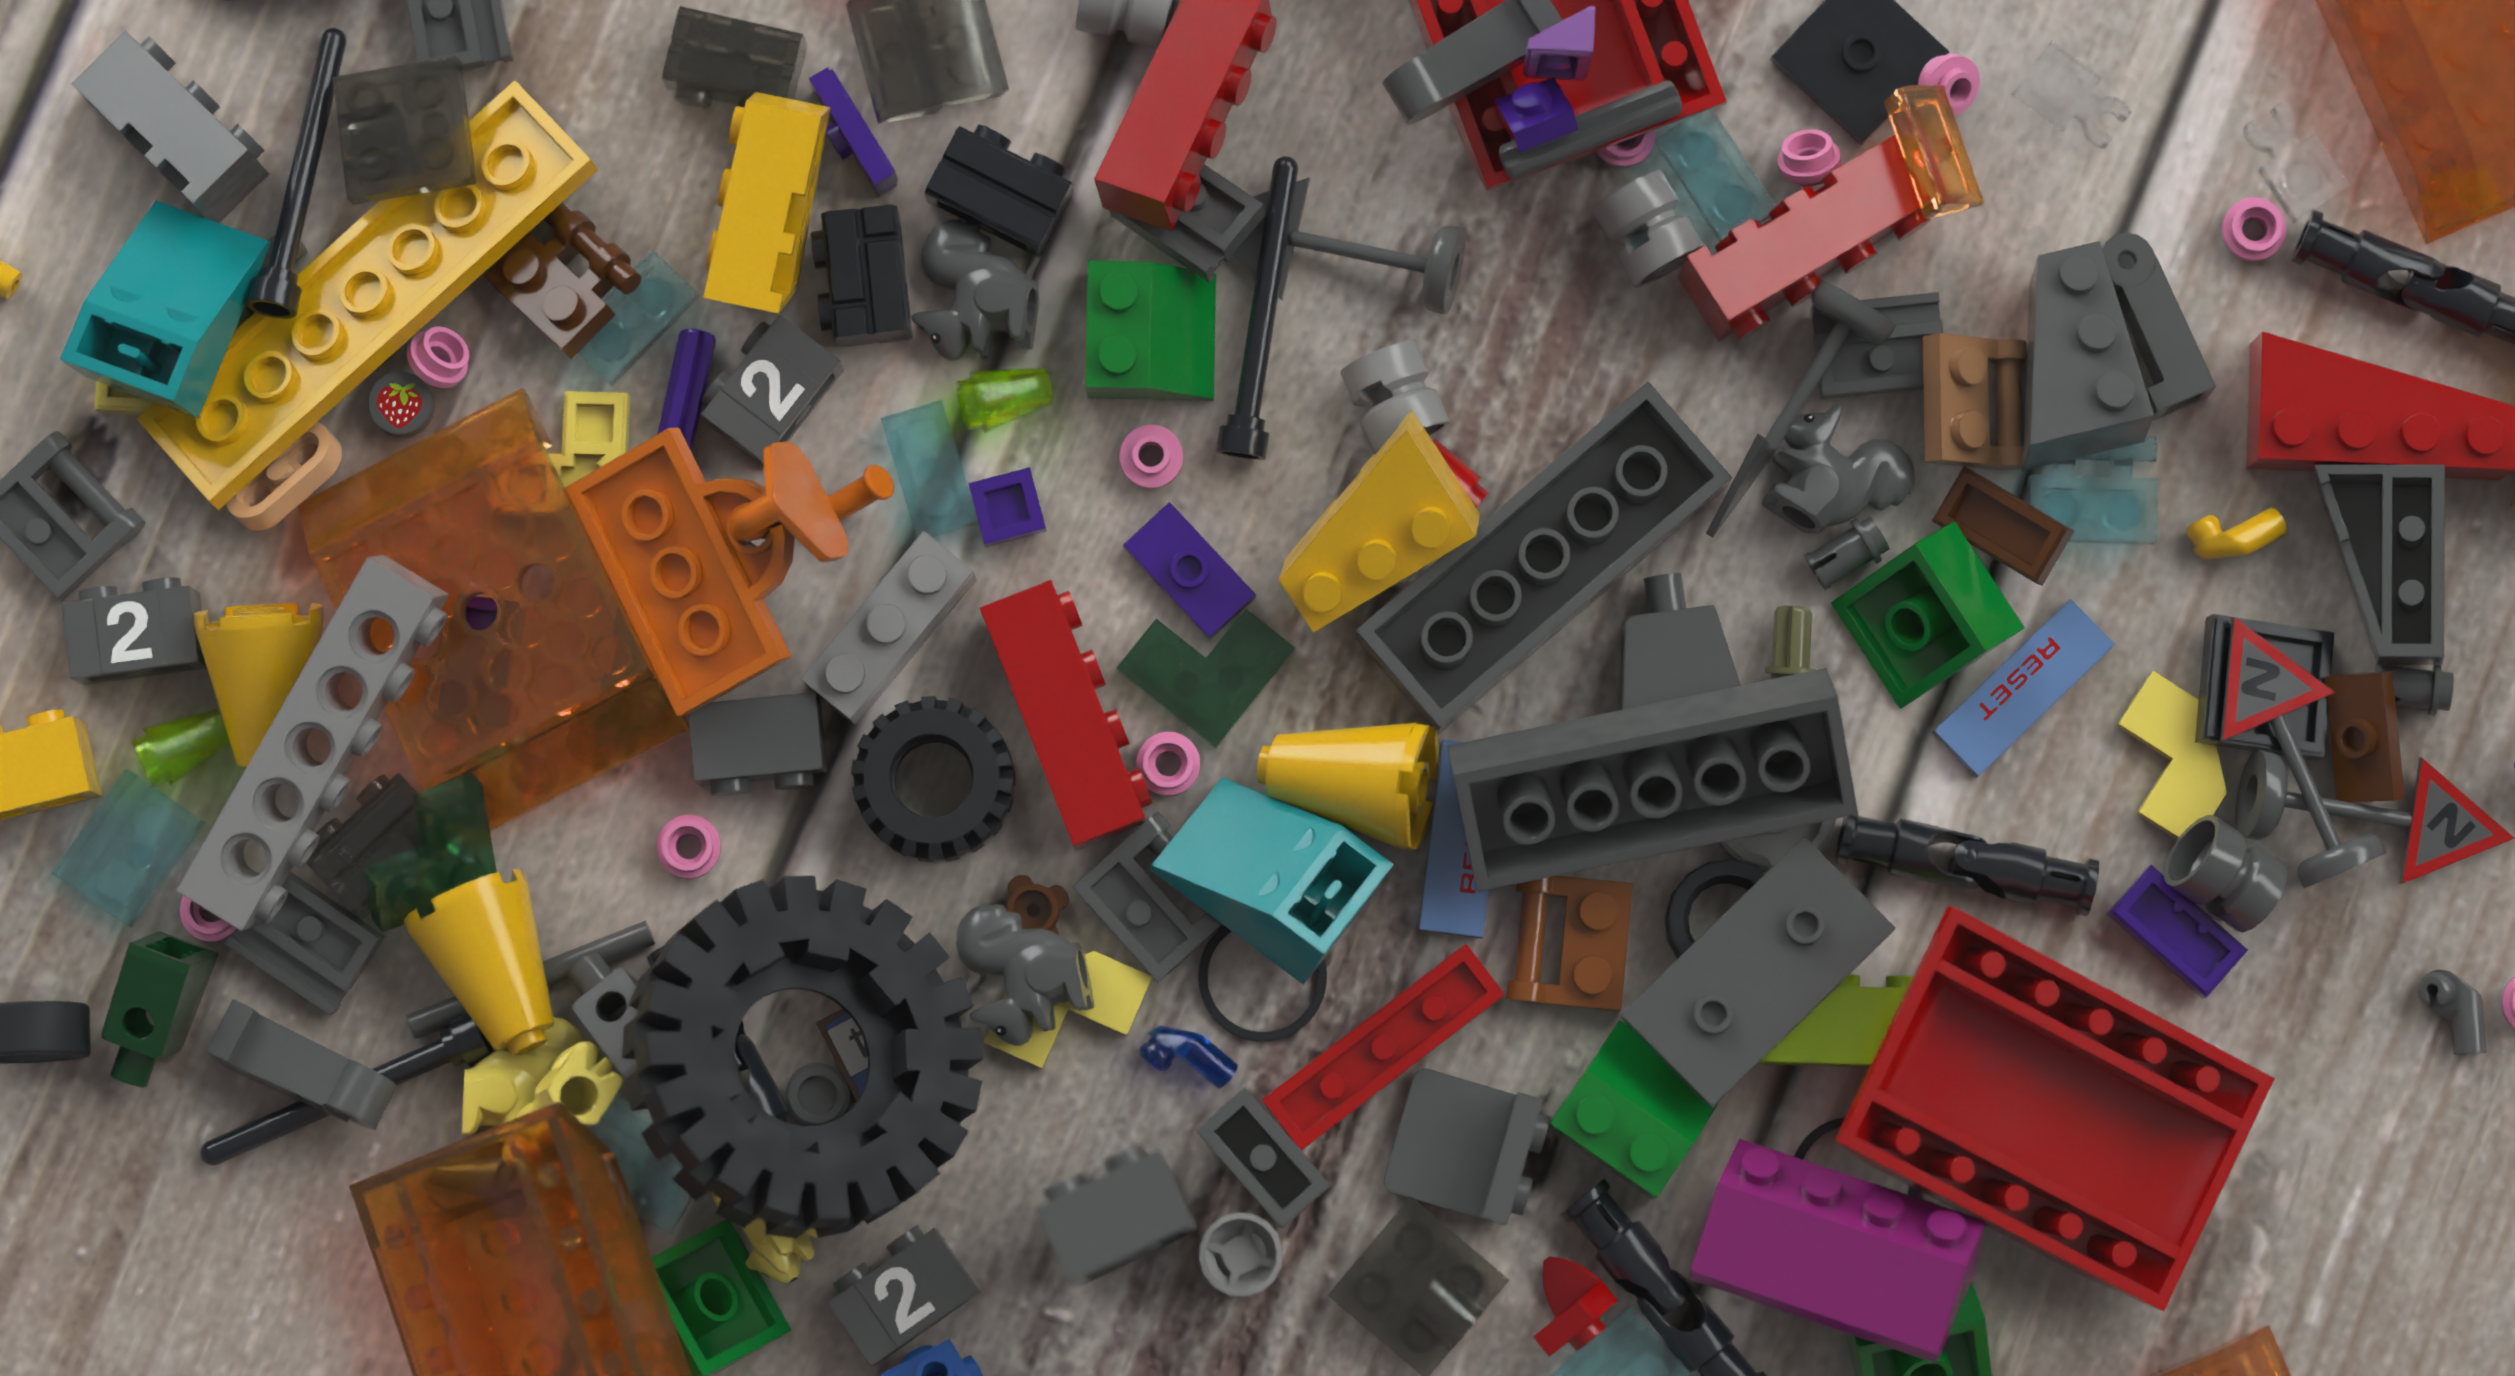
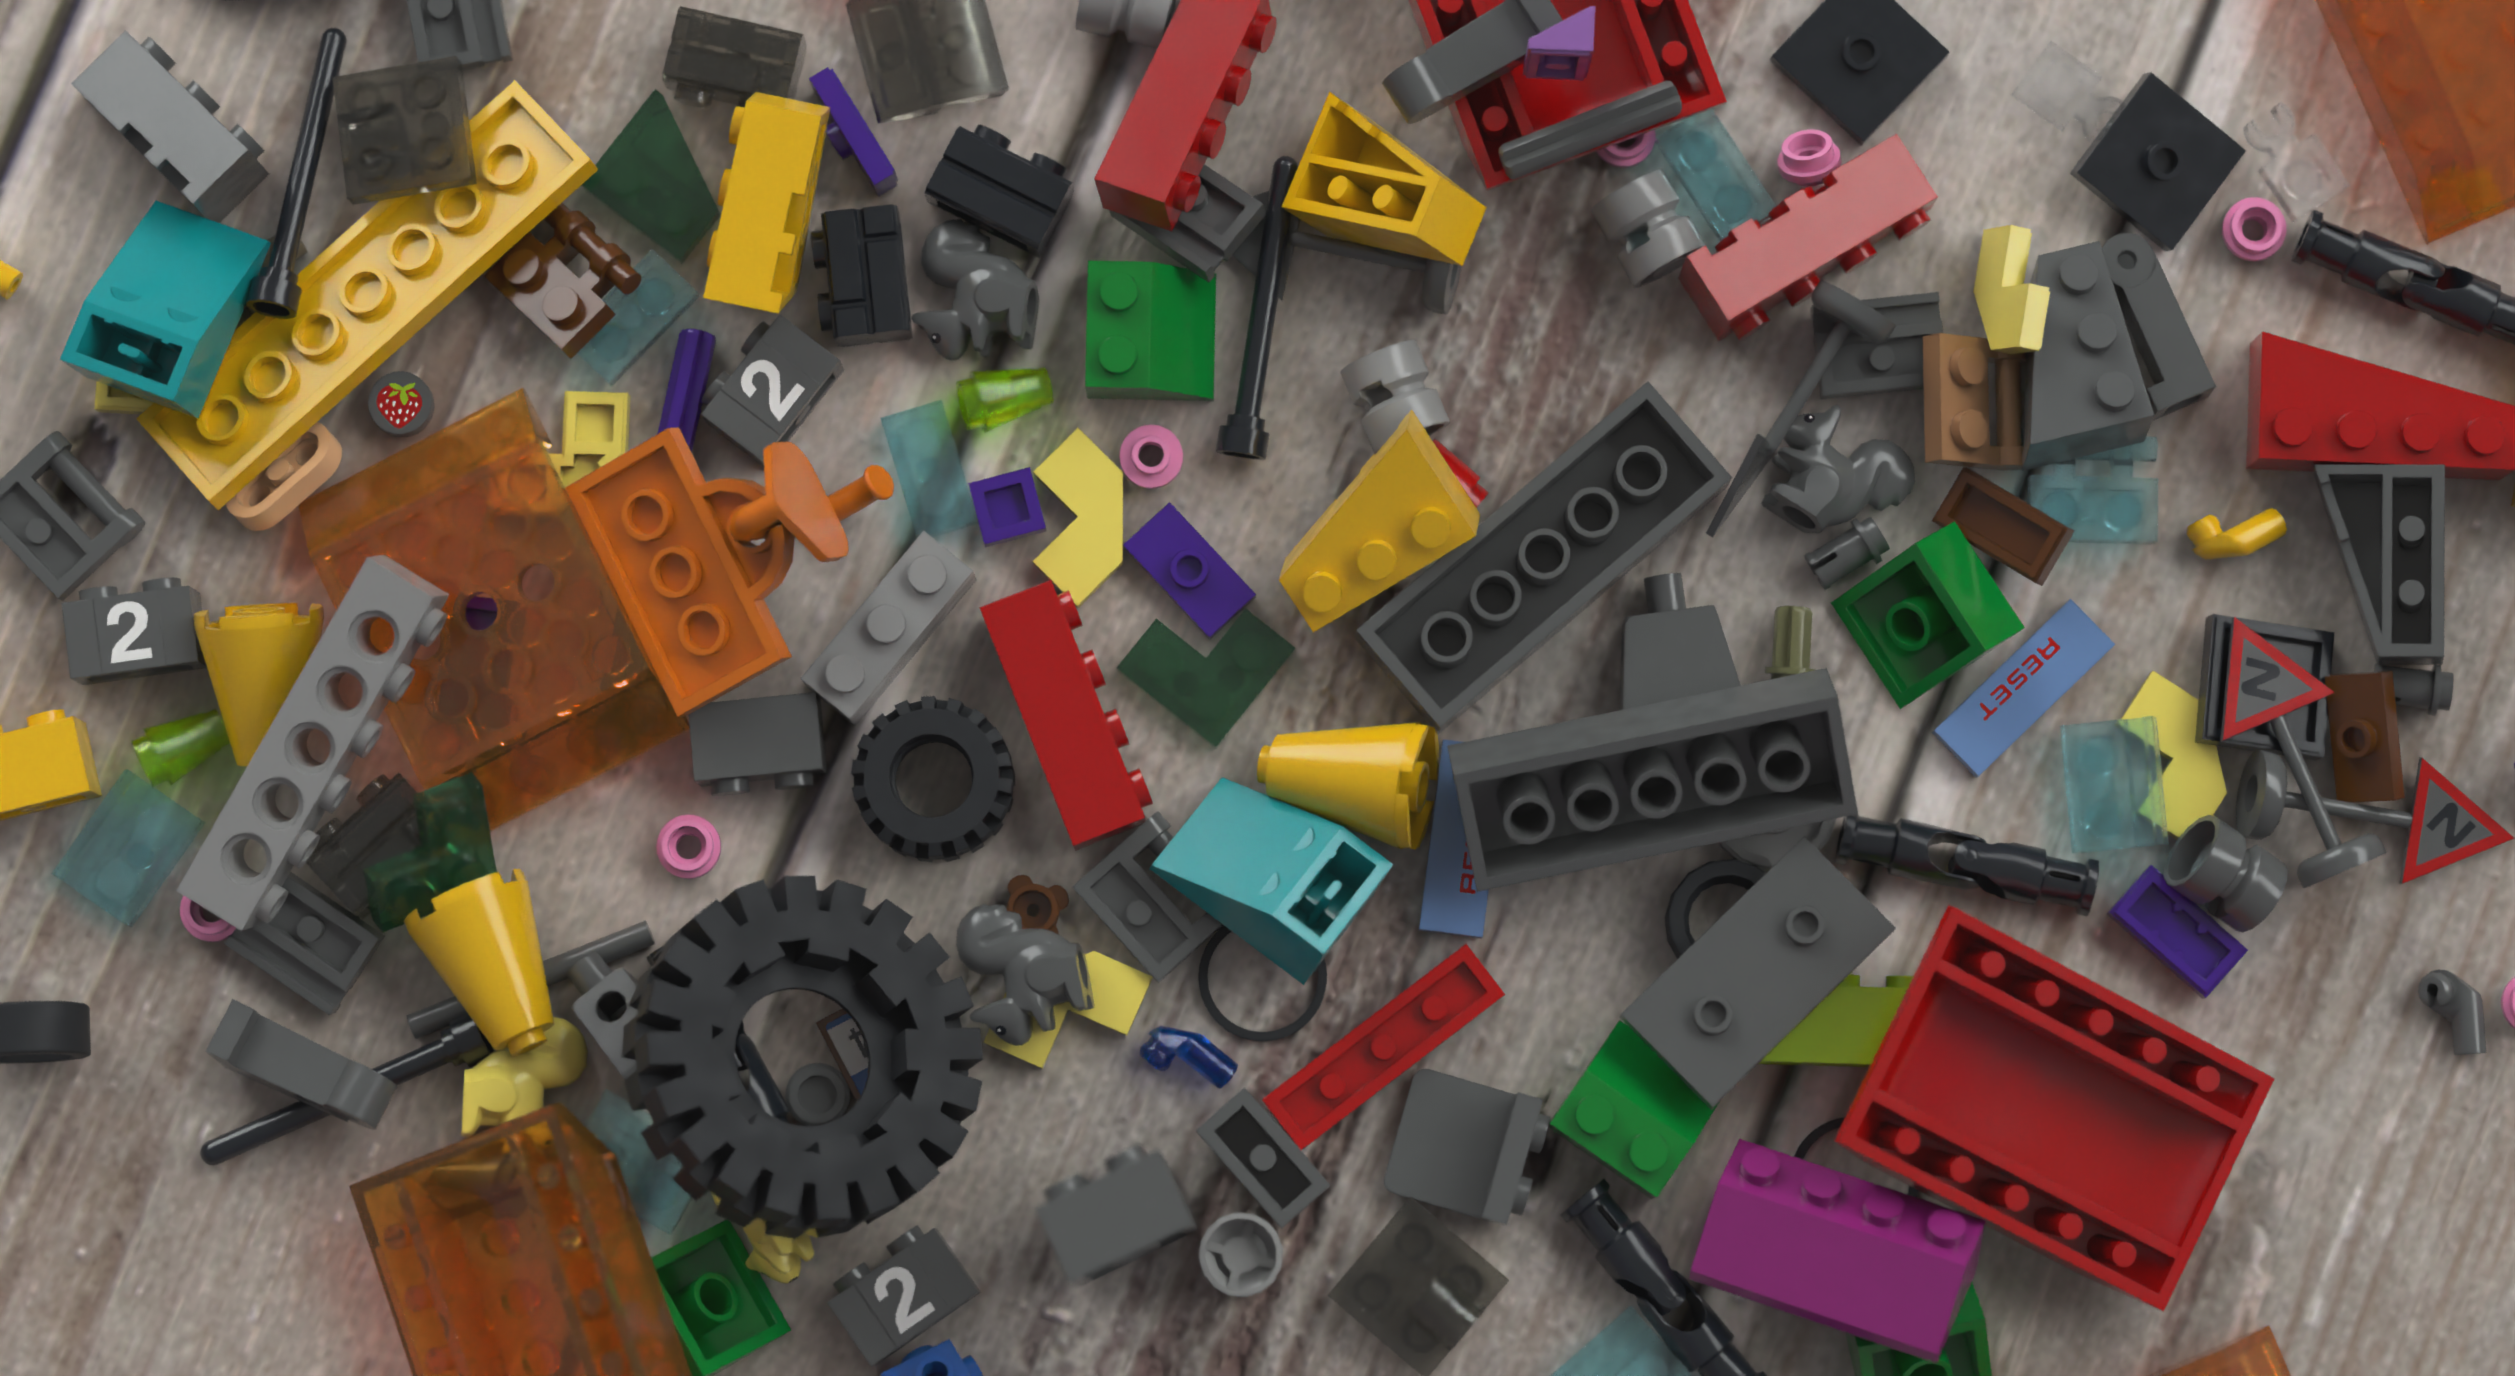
(167, 981): dark green torso -> none
(438, 357): bright pink plate -> none
(579, 1082): light yellow animal -> none
(655, 181): none -> clear green wing
(1093, 492): none -> light yellow tile
(1168, 743): bright pink plate -> none
(1378, 192): none -> yellow wedge
(1536, 114): dark purple plate -> none
(1577, 1303): red plate -> none
(1591, 943): dark orange plate -> none
(1933, 150): clear orange slope -> none
(1951, 69): bright pink plate -> none
(2008, 308): none -> light yellow tile
(2114, 785): none -> clear light blue plate
(2158, 161): none -> black plate

